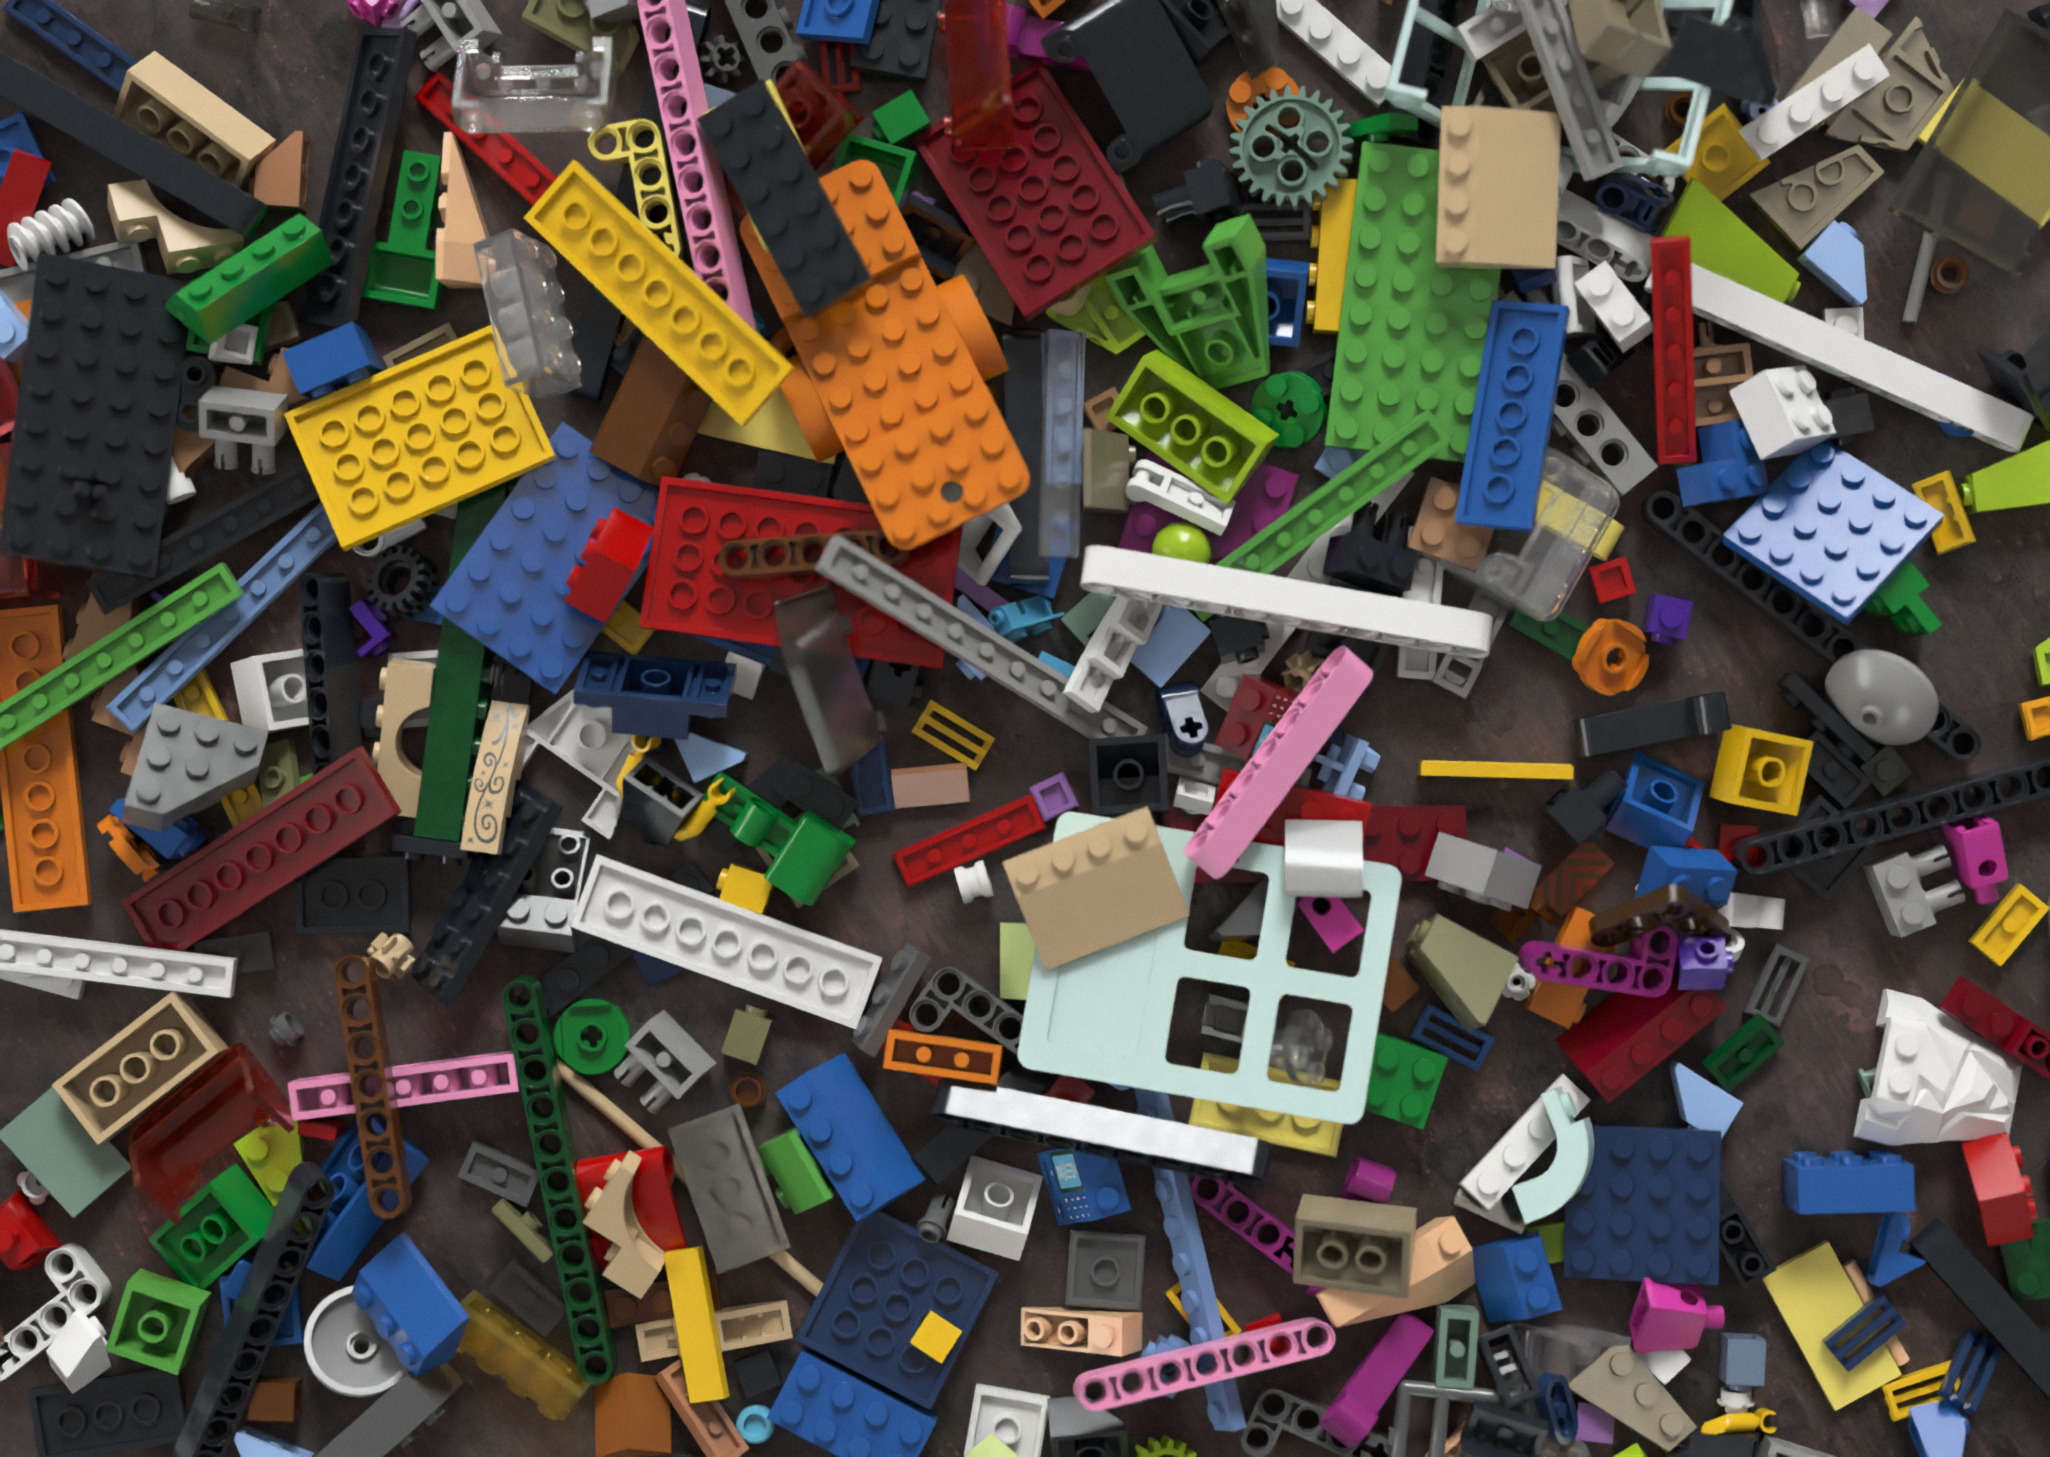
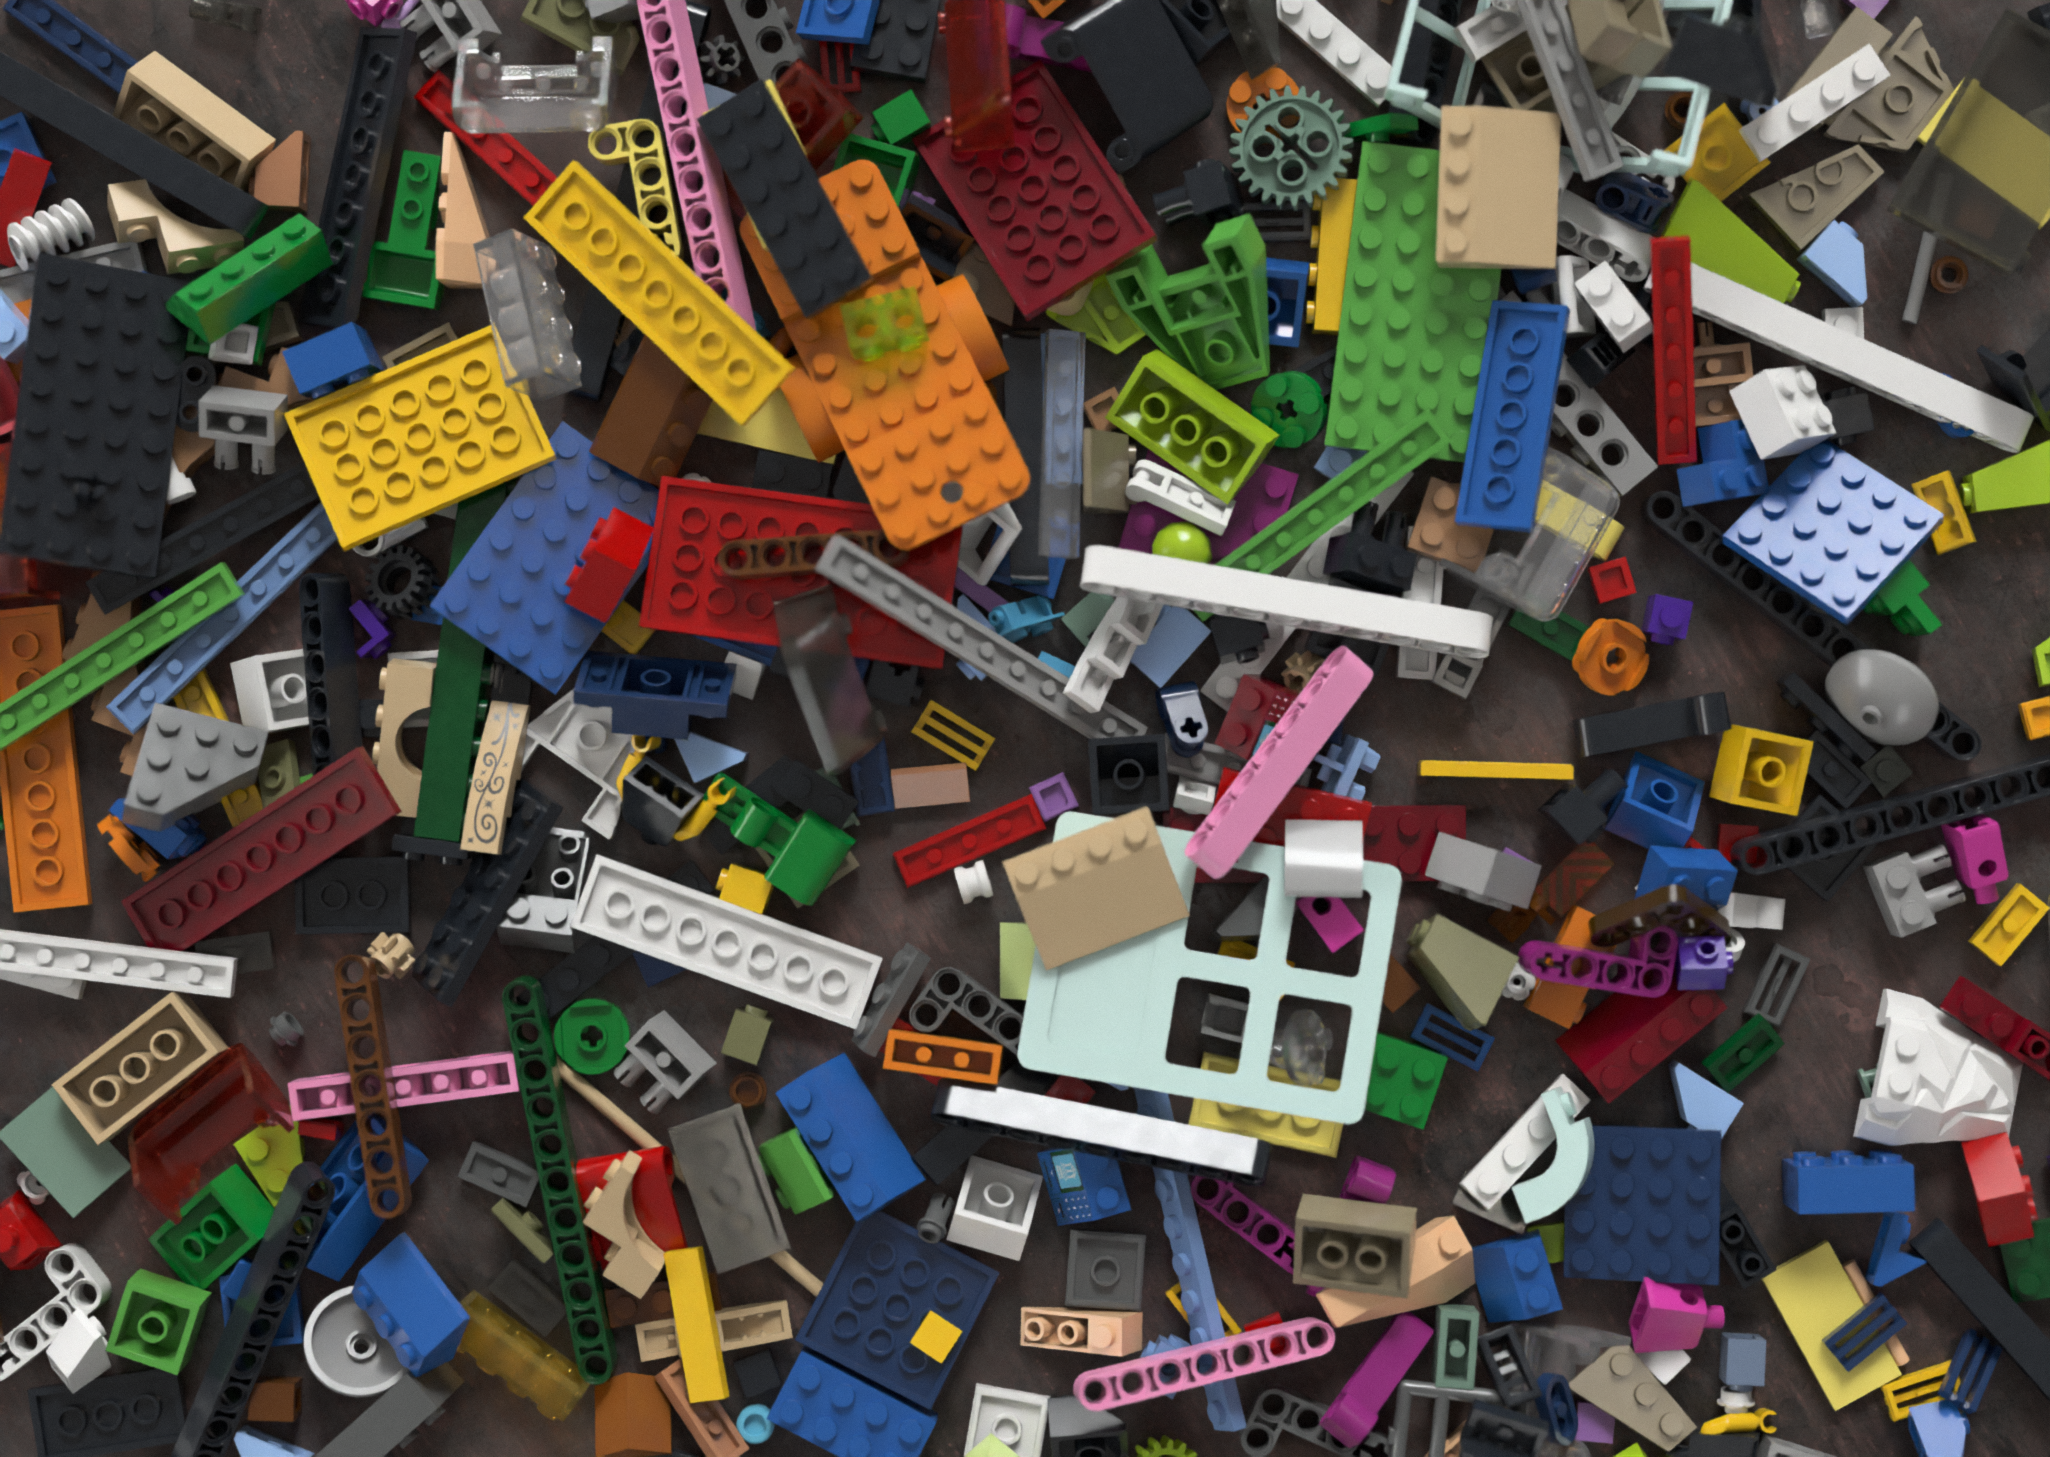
(883, 313): none -> clear neon green brick

